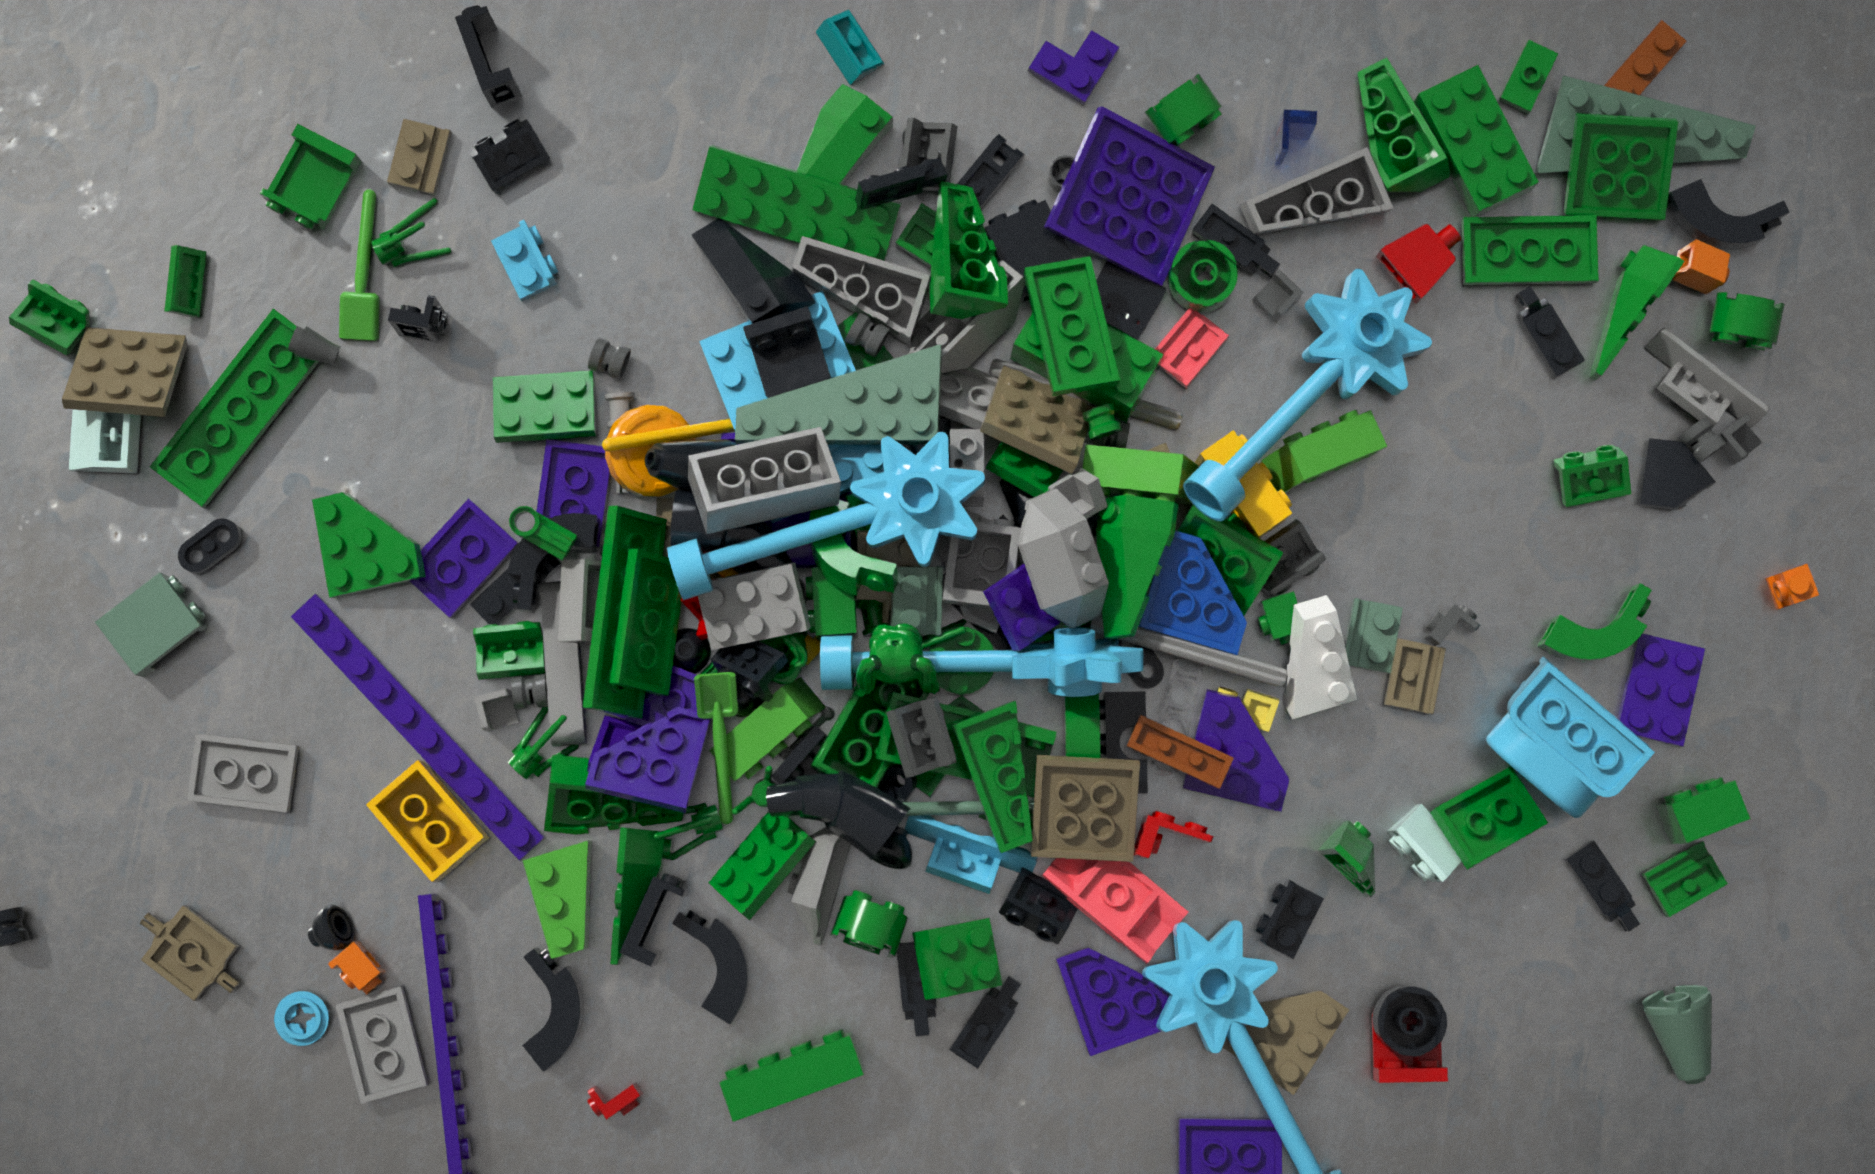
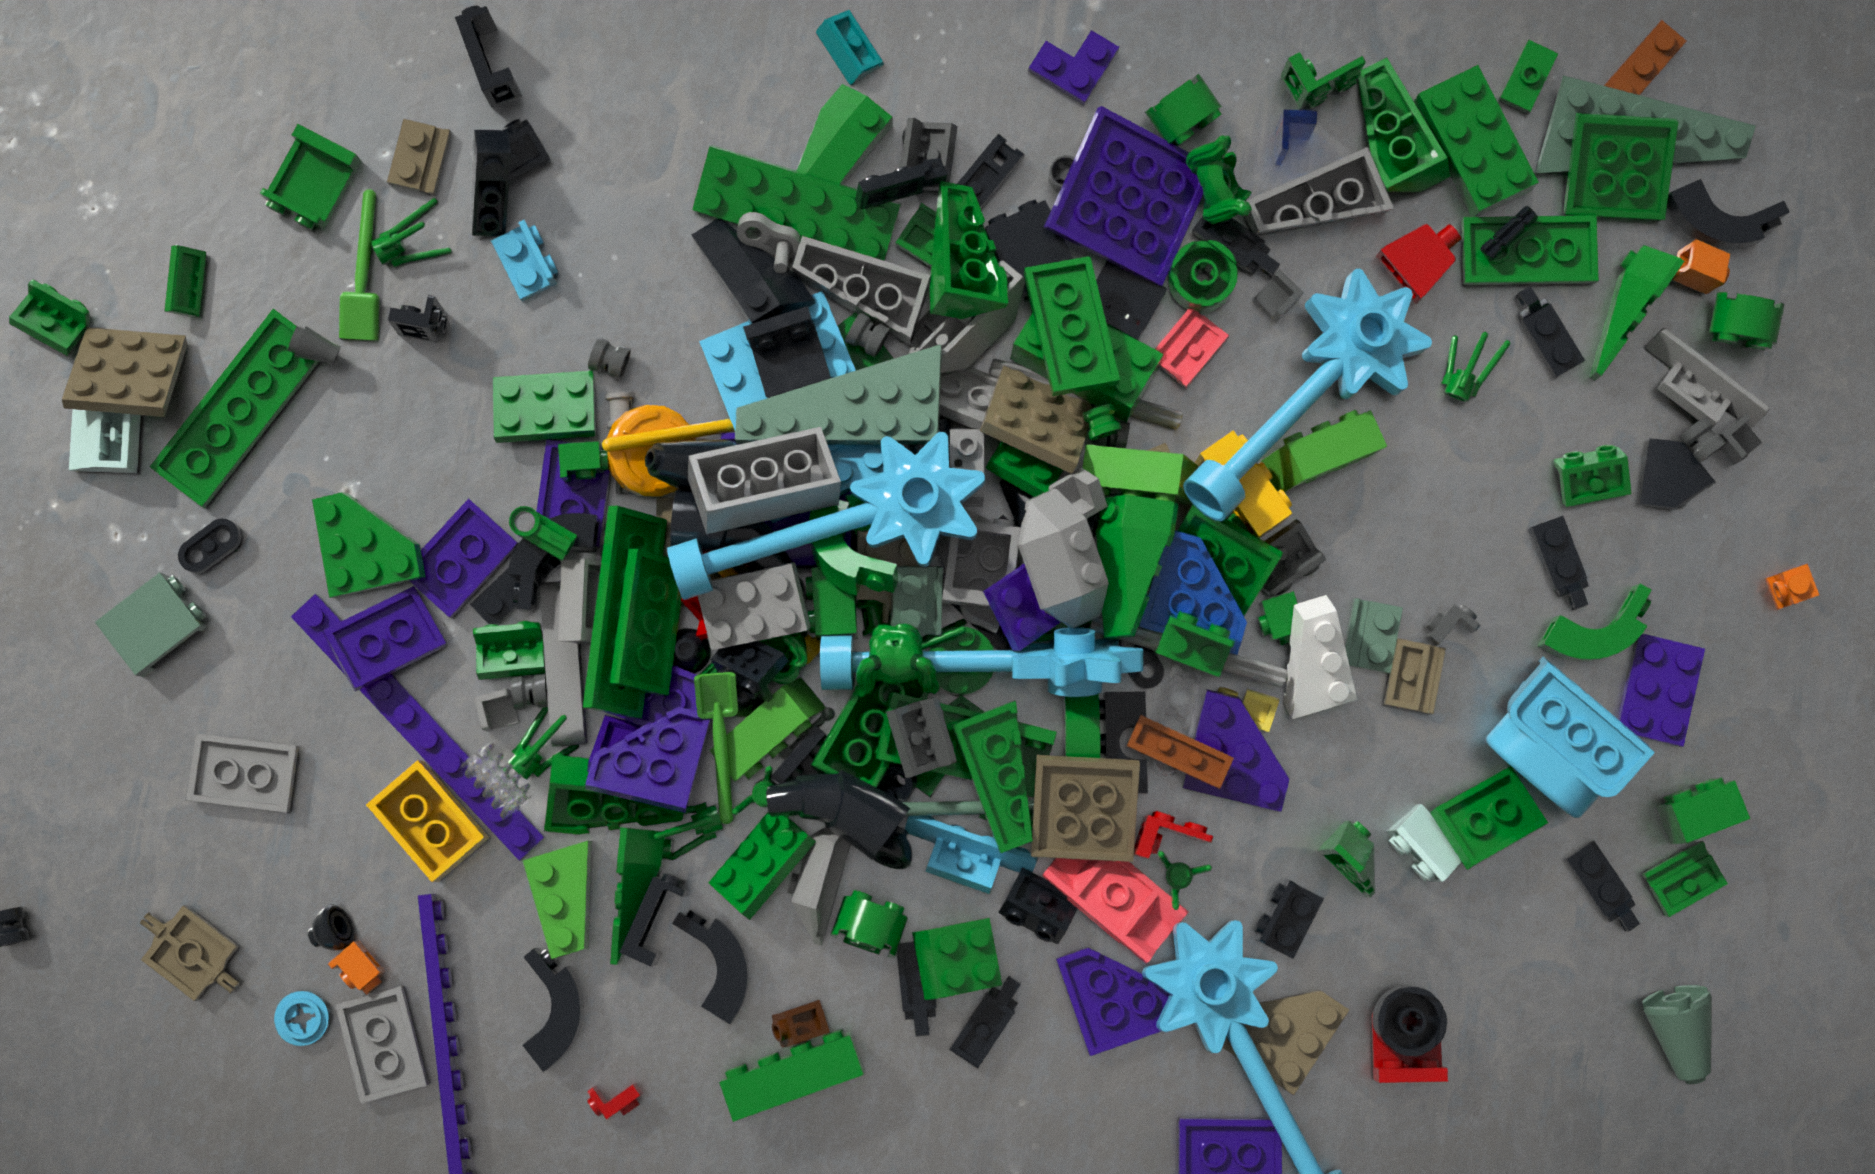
(384, 638): none -> dark purple plate
(490, 182): none -> black slope
(496, 781): none -> clear piece
(582, 460): none -> green brick
(776, 239): none -> light grey piece
(799, 1024): none -> reddish brown bracket
(1179, 876): none -> green plant
(1195, 644): none -> green bracket
(1216, 175): none -> green hair
(1301, 82): none -> green bracket
(1462, 384): none -> green plant
(1508, 233): none -> black axle
(1561, 560): none -> black hinge

